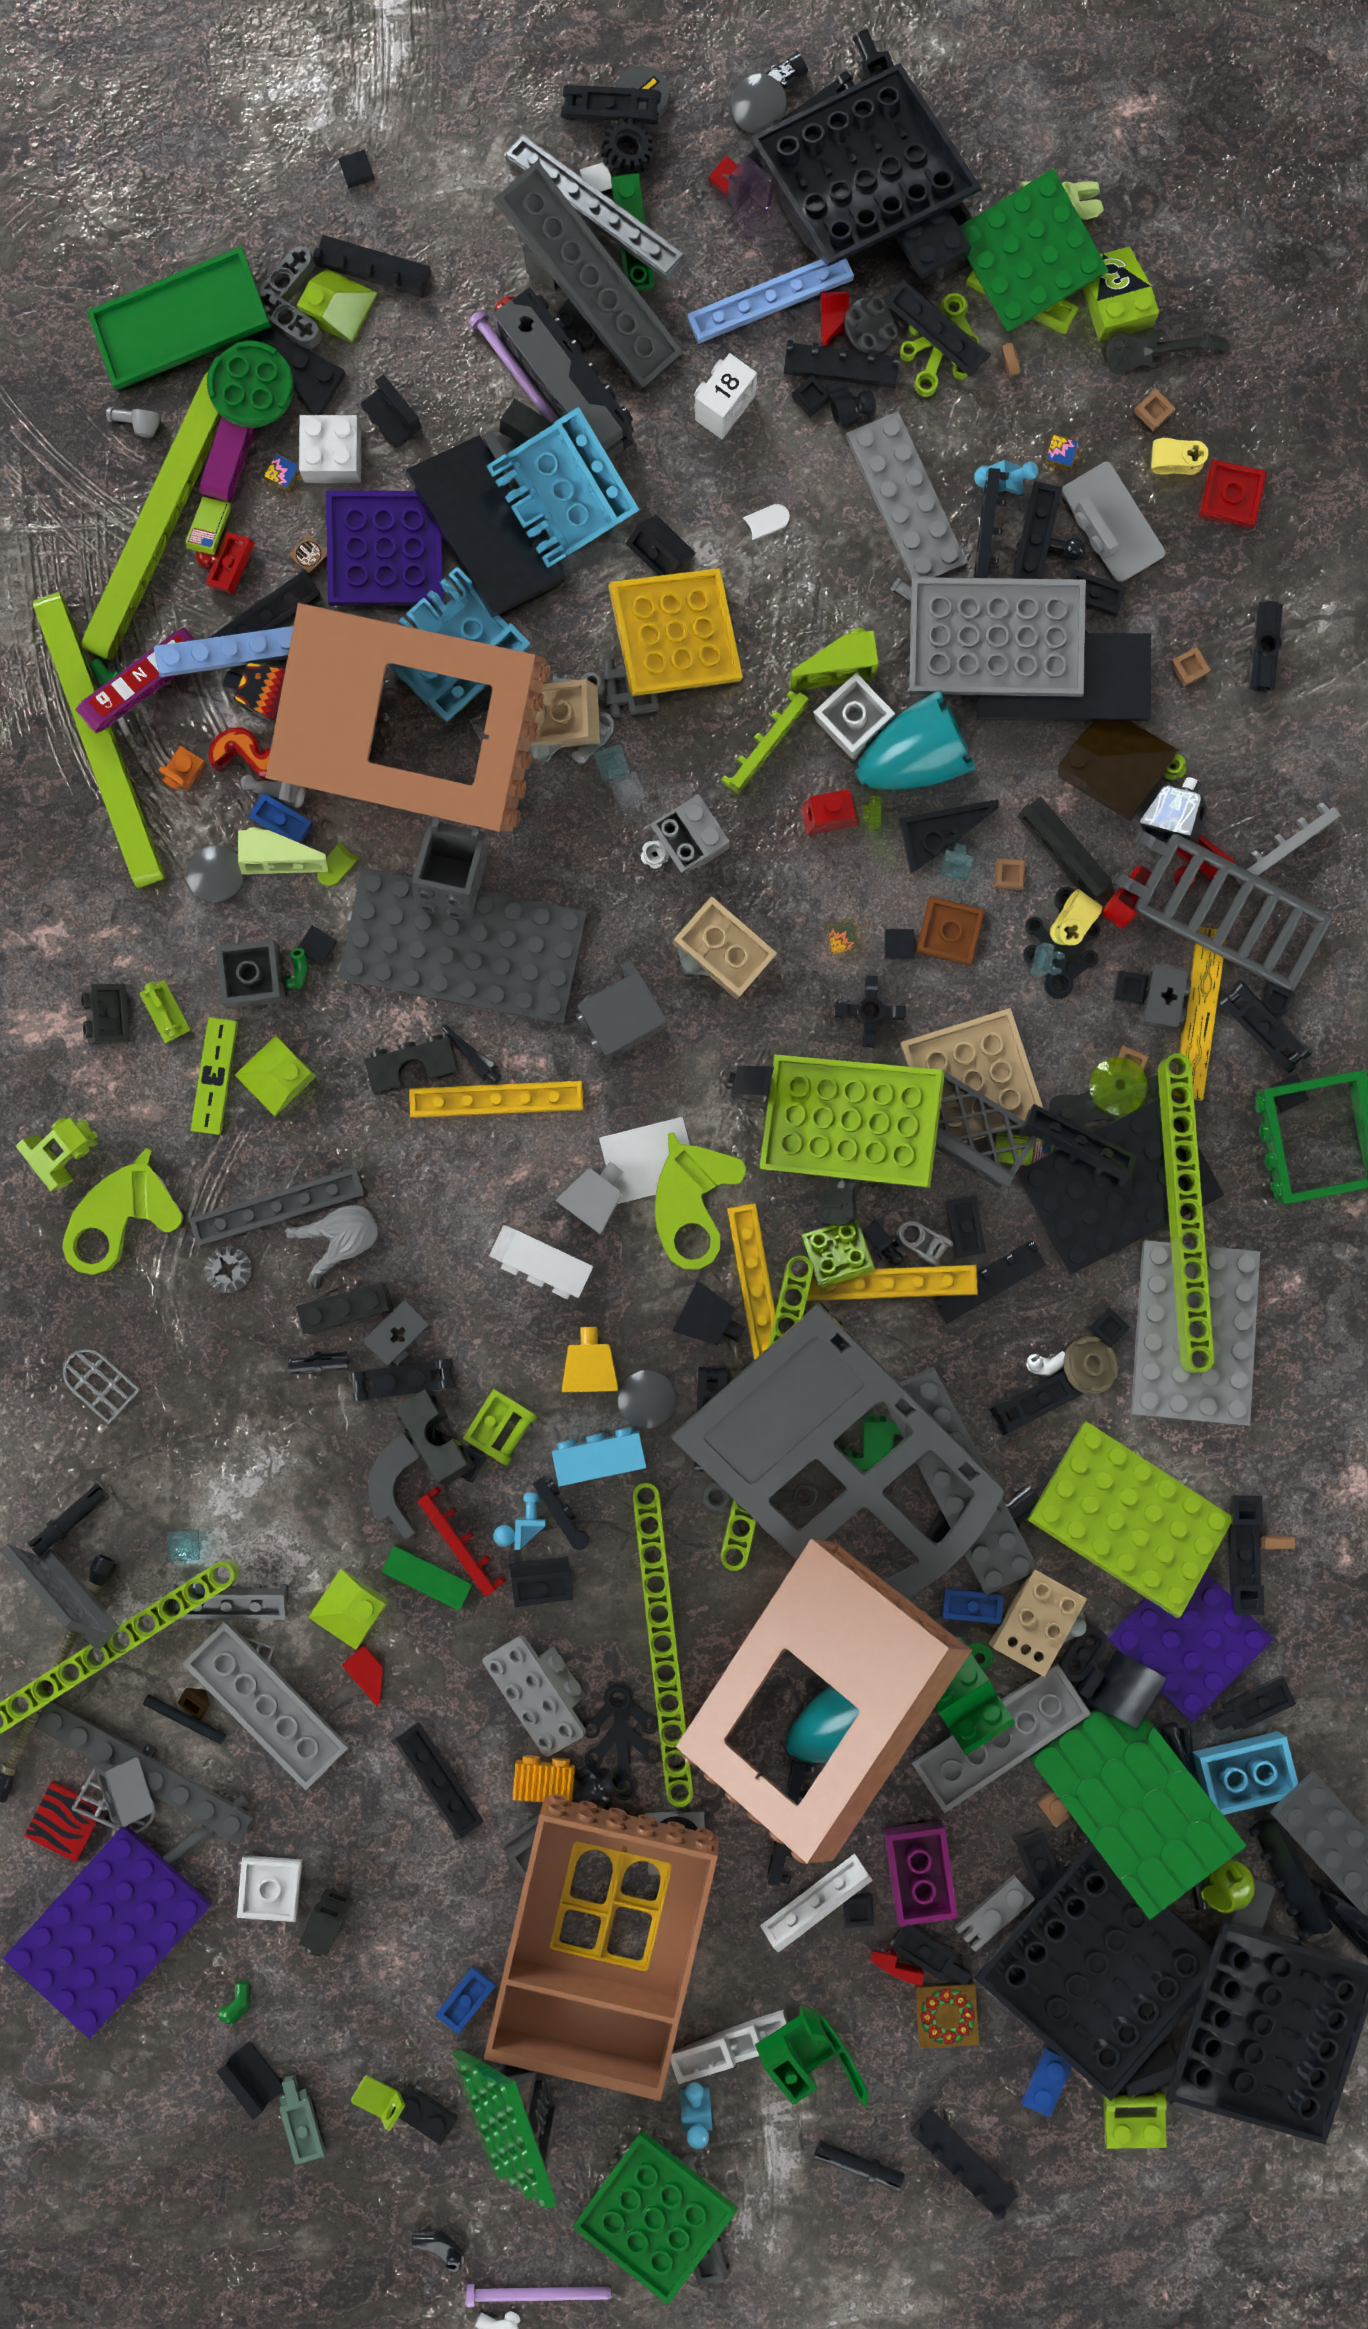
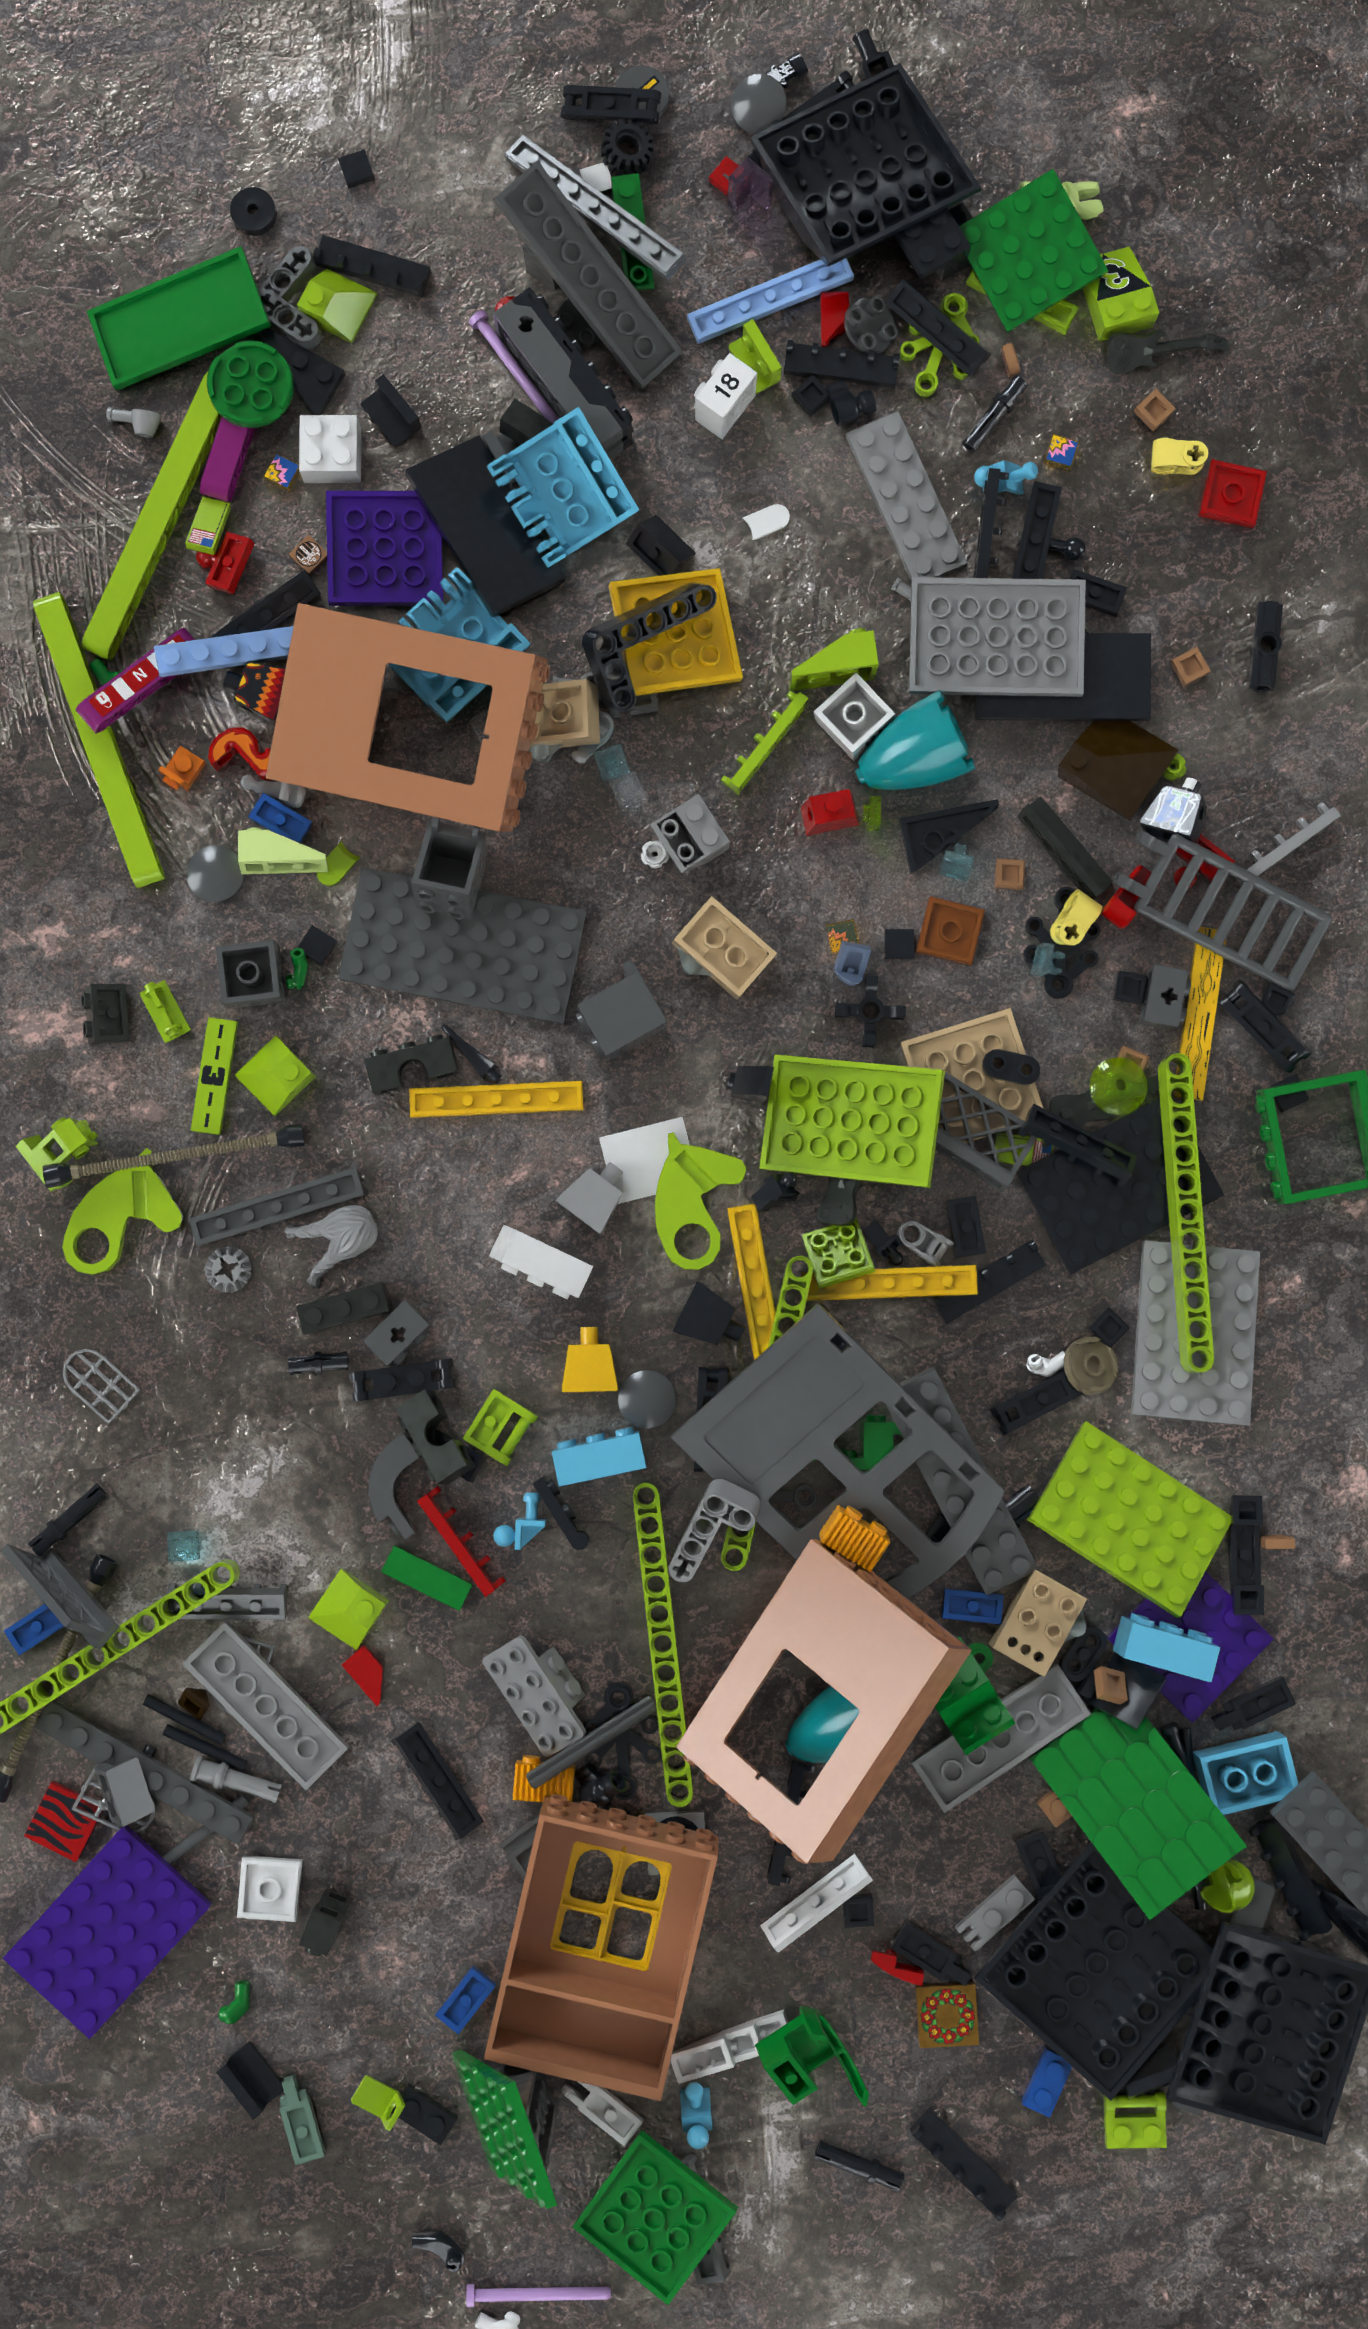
(33, 1629): none -> blue plate
(60, 1174): none -> dark tan hose
(204, 1747): none -> black bar
(220, 1775): none -> light grey pin
(256, 223): none -> black piece
(541, 1581): black plate -> none
(591, 1742): none -> dark grey axle
(605, 2111): none -> white hinge
(637, 632): none -> black beam
(726, 1510): none -> light grey beam
(757, 354): none -> lime bracket
(776, 1188): none -> black piece
(851, 962): none -> sand blue plate
(855, 1537): none -> light orange brick
(920, 1873): magenta brick -> none
(1001, 405): none -> black pin
(1011, 1067): none -> black plate
(1110, 1685): none -> medium nougat plate
(1113, 522): light grey bracket -> none
(1166, 1647): none -> medium azure brick

